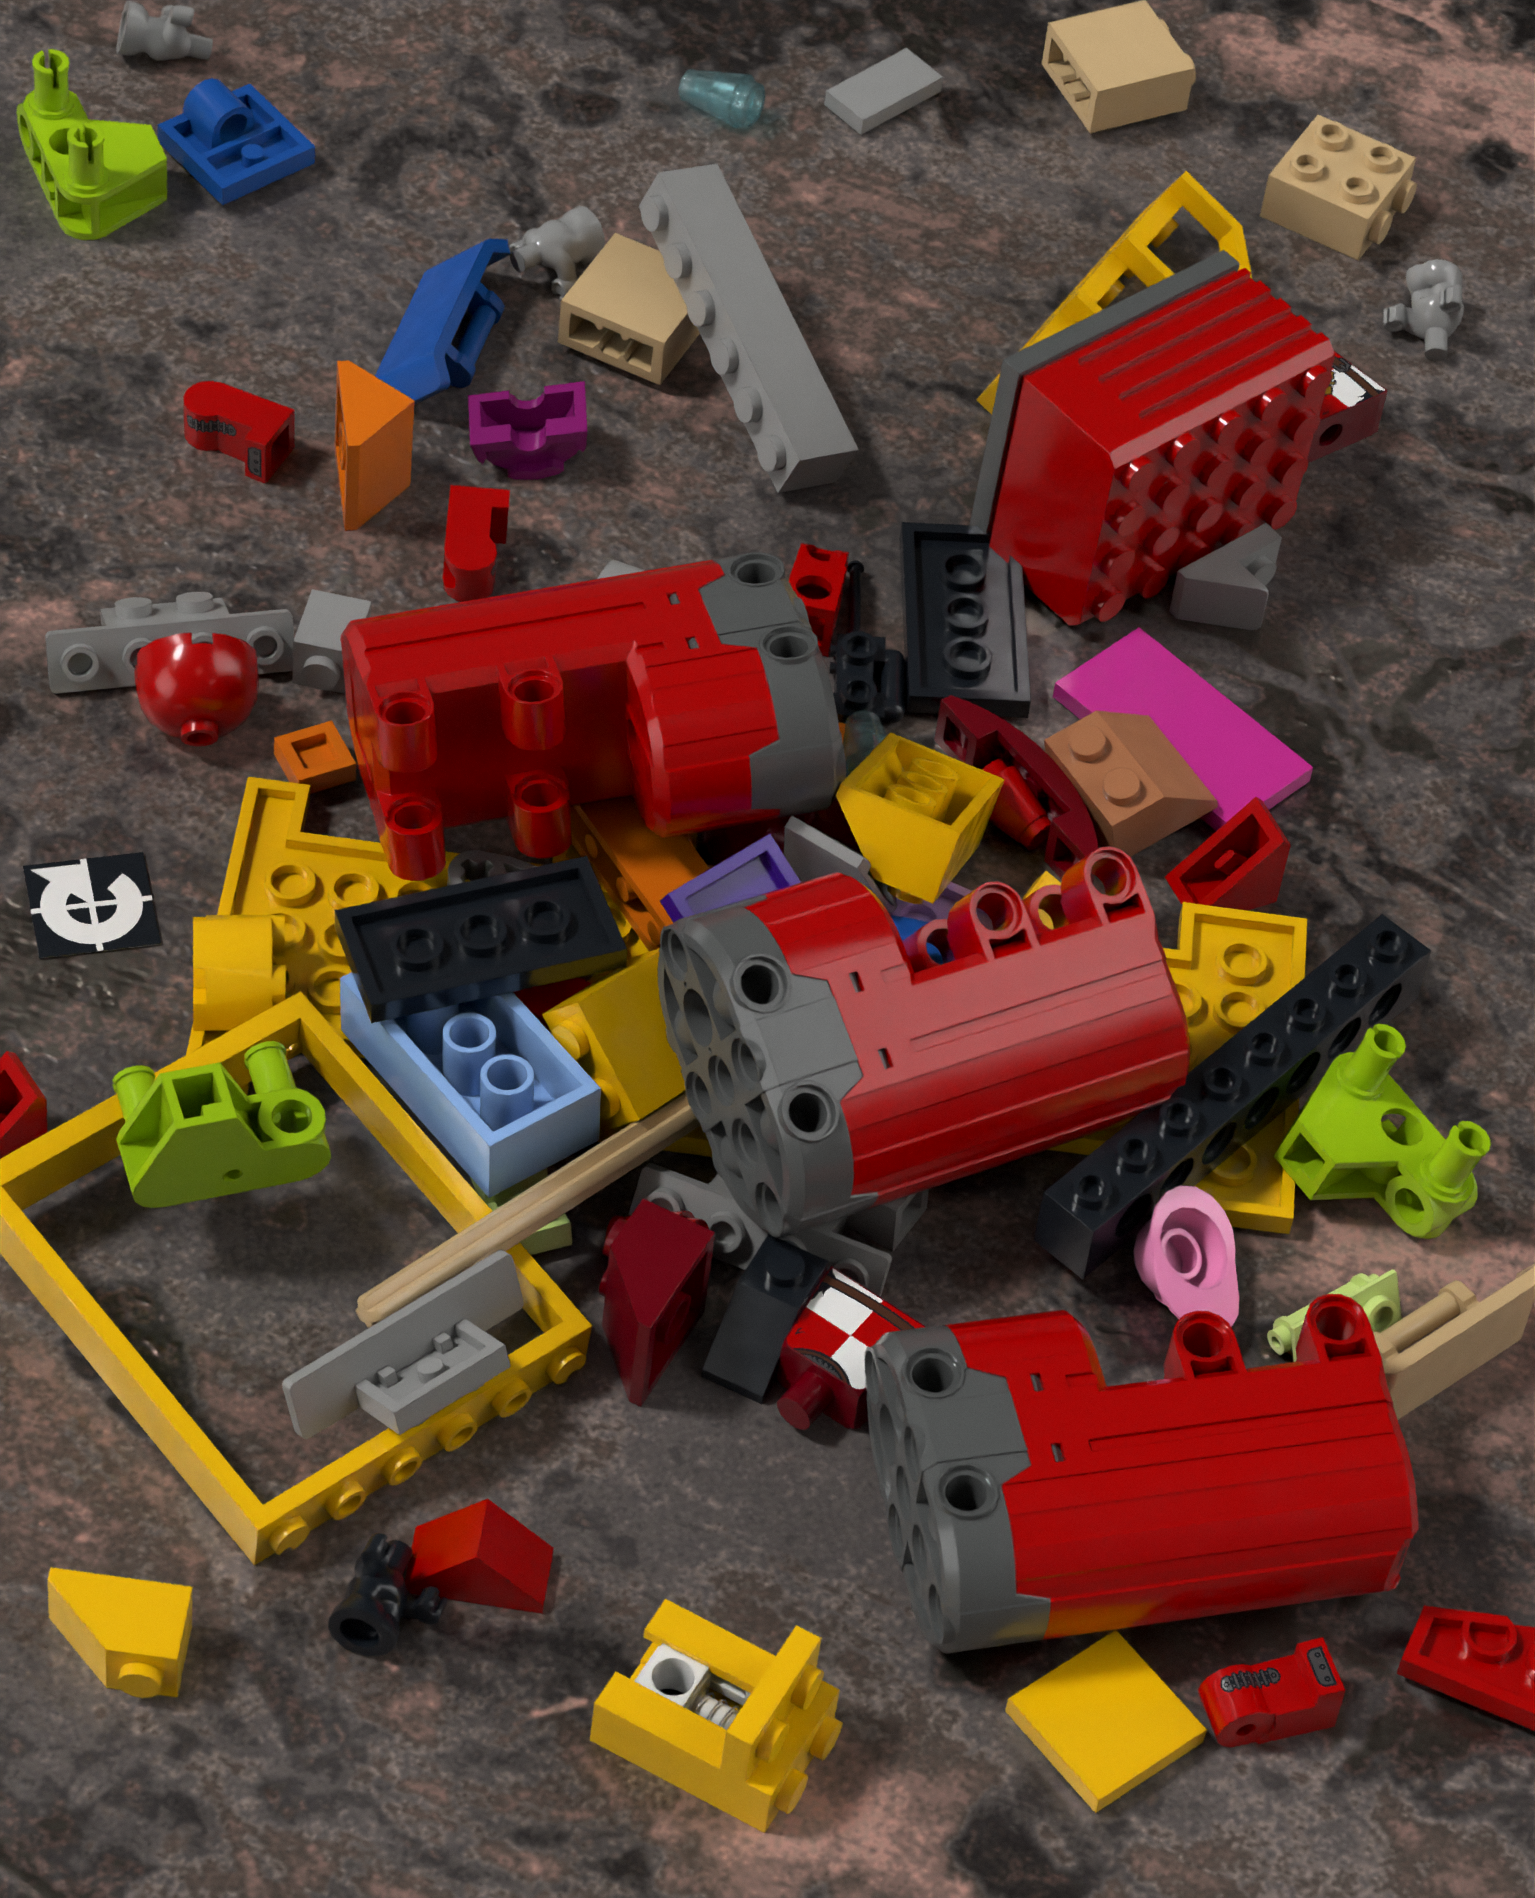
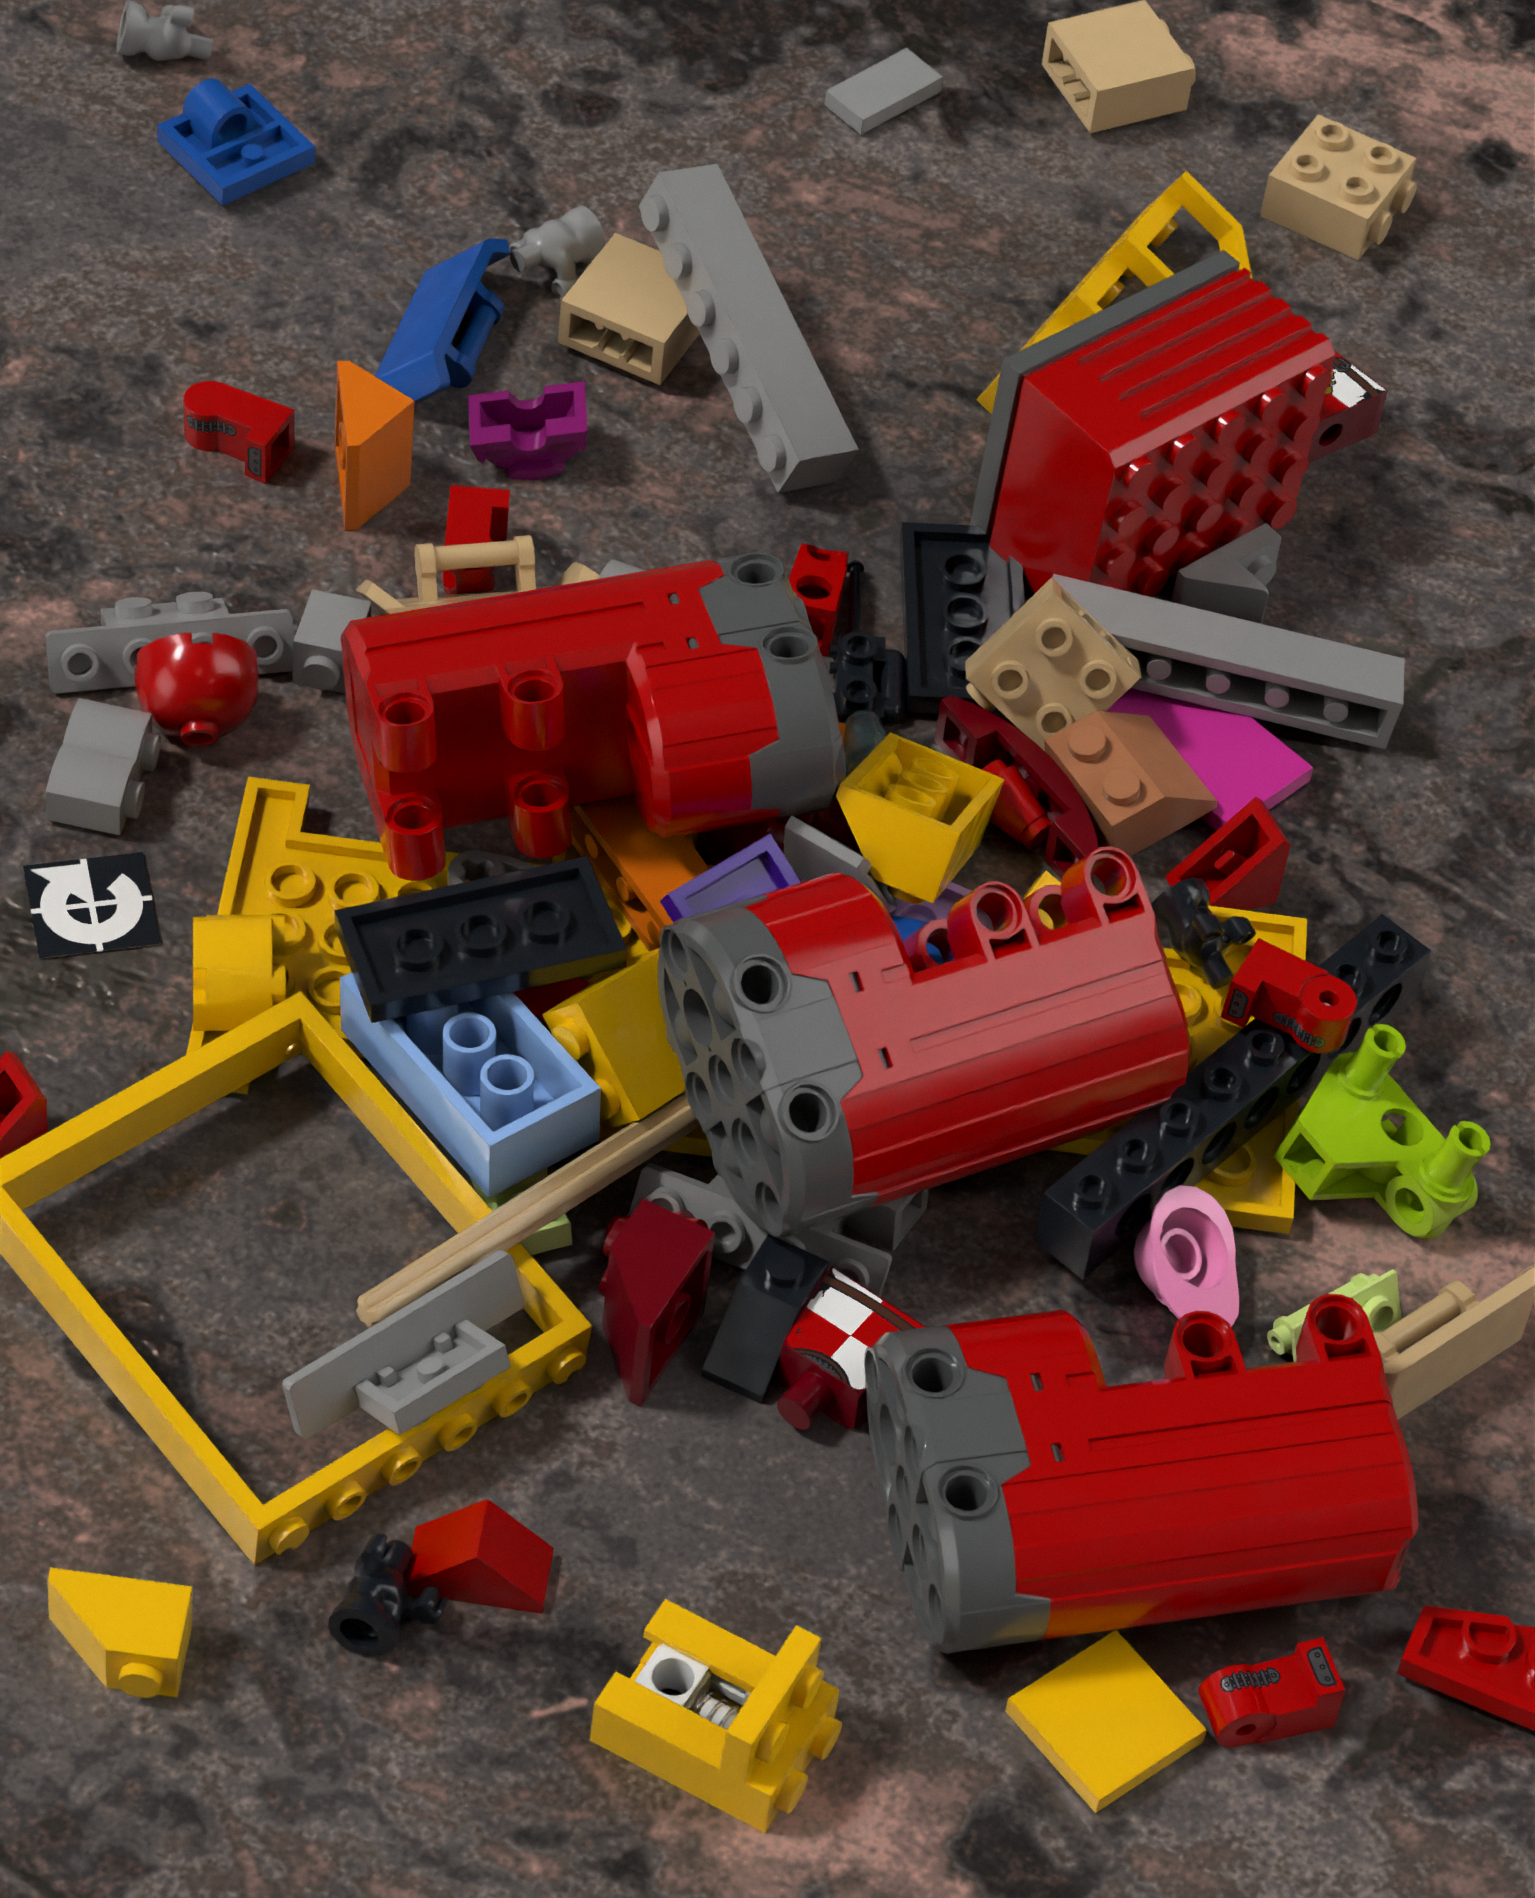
(89, 169): lime piece -> none
(101, 767): none -> light grey brick
(204, 1138): lime piece -> none
(315, 757): orange plate -> none
(432, 559): none -> tan piece
(724, 95): clear light blue cone -> none
(1050, 666): none -> tan brick
(1197, 932): none -> black piece
(1251, 665): none -> light grey brick
(1291, 997): none -> red leg
(1435, 306): light grey piece -> none

